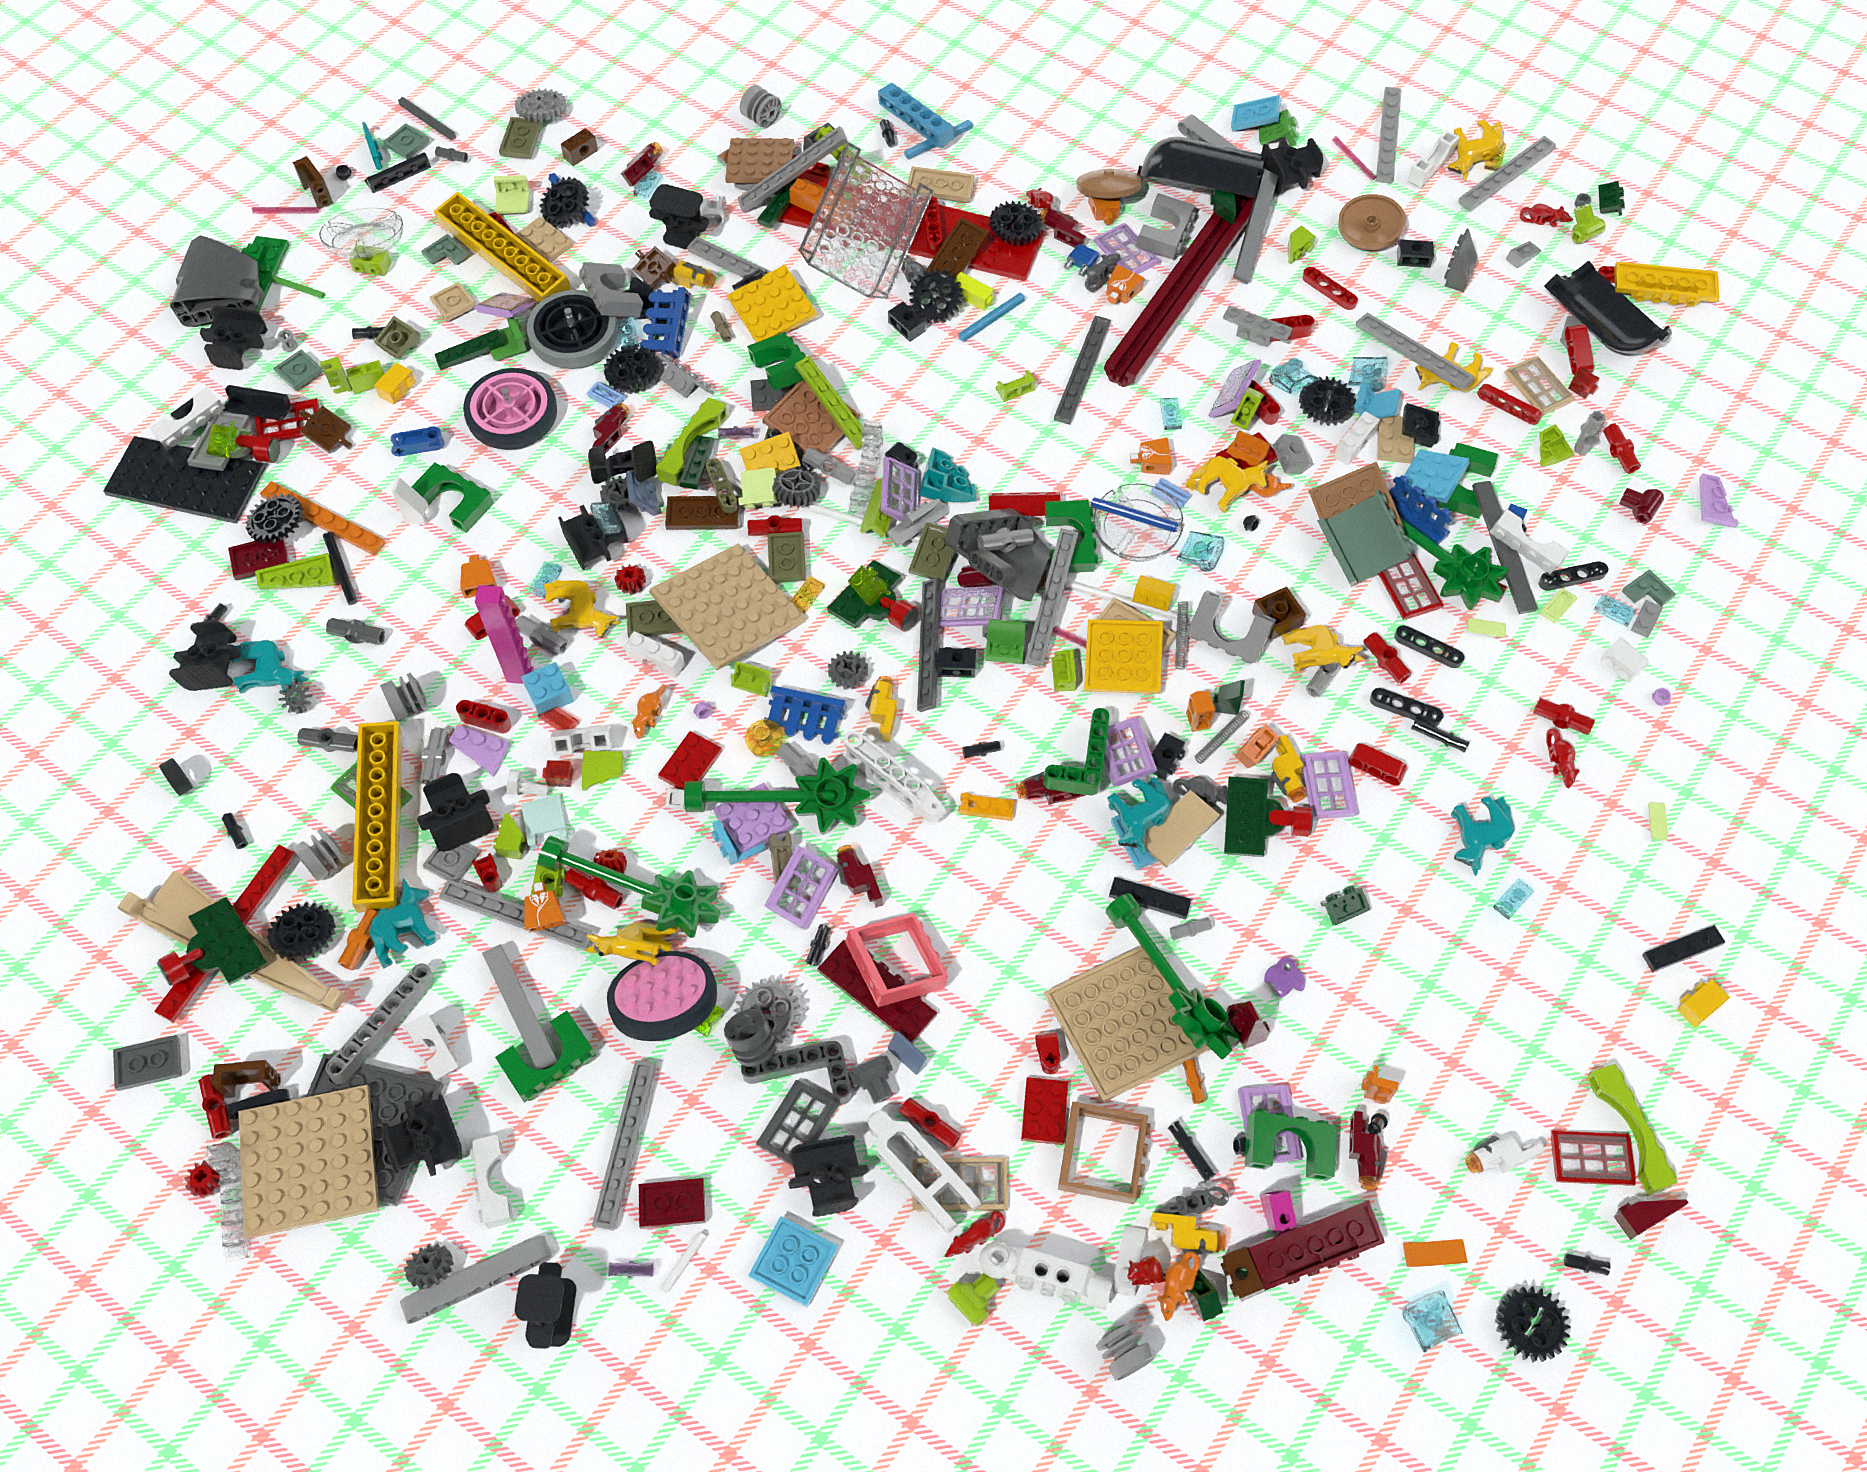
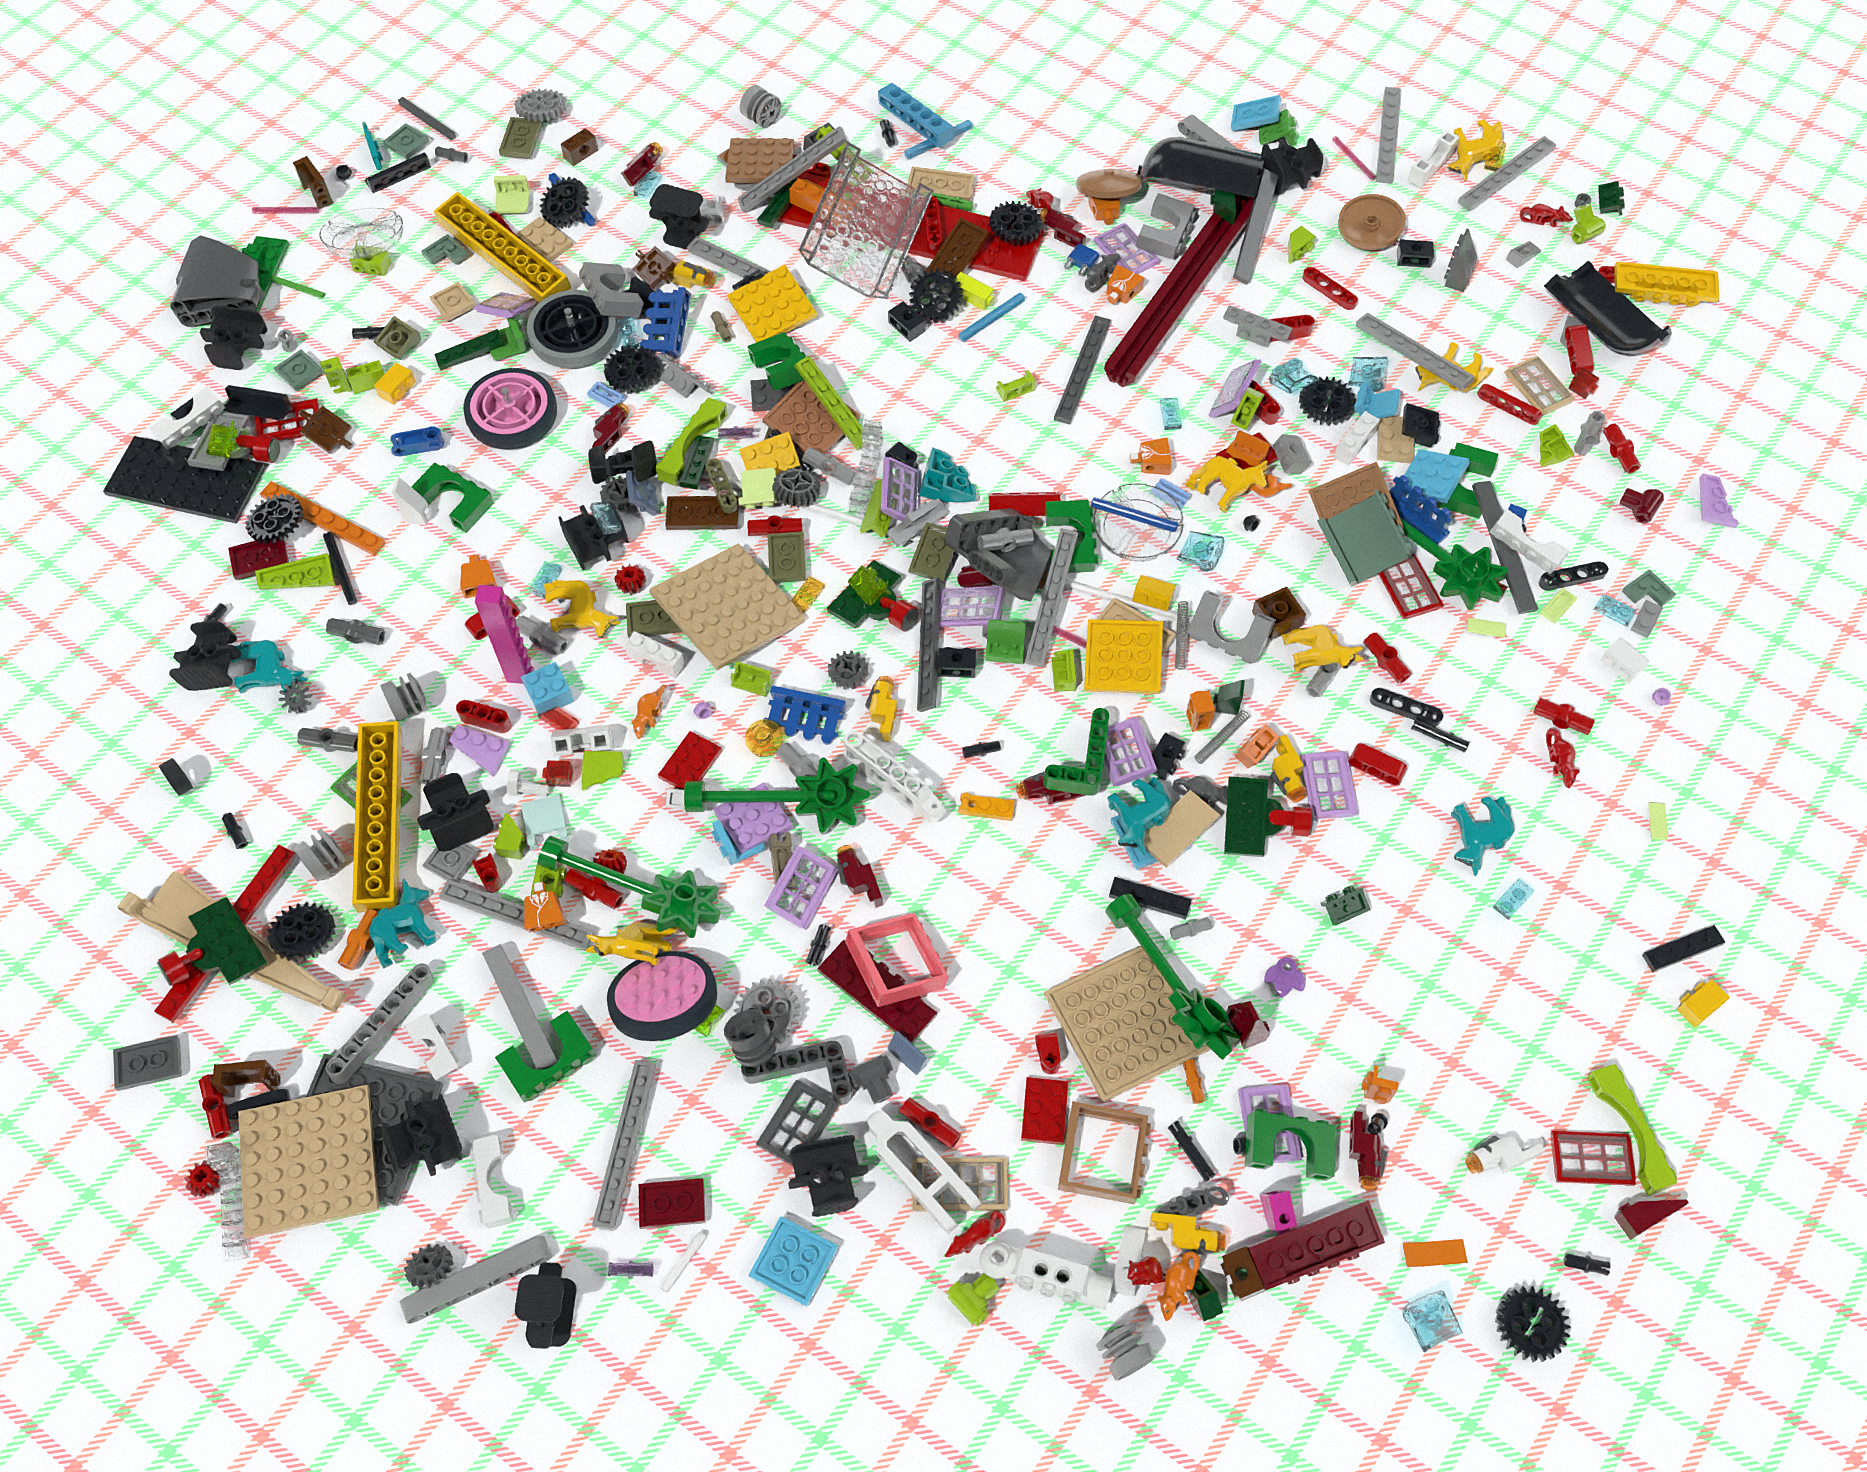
(954, 202): none -> bright green pin
(1427, 649): black beam -> none

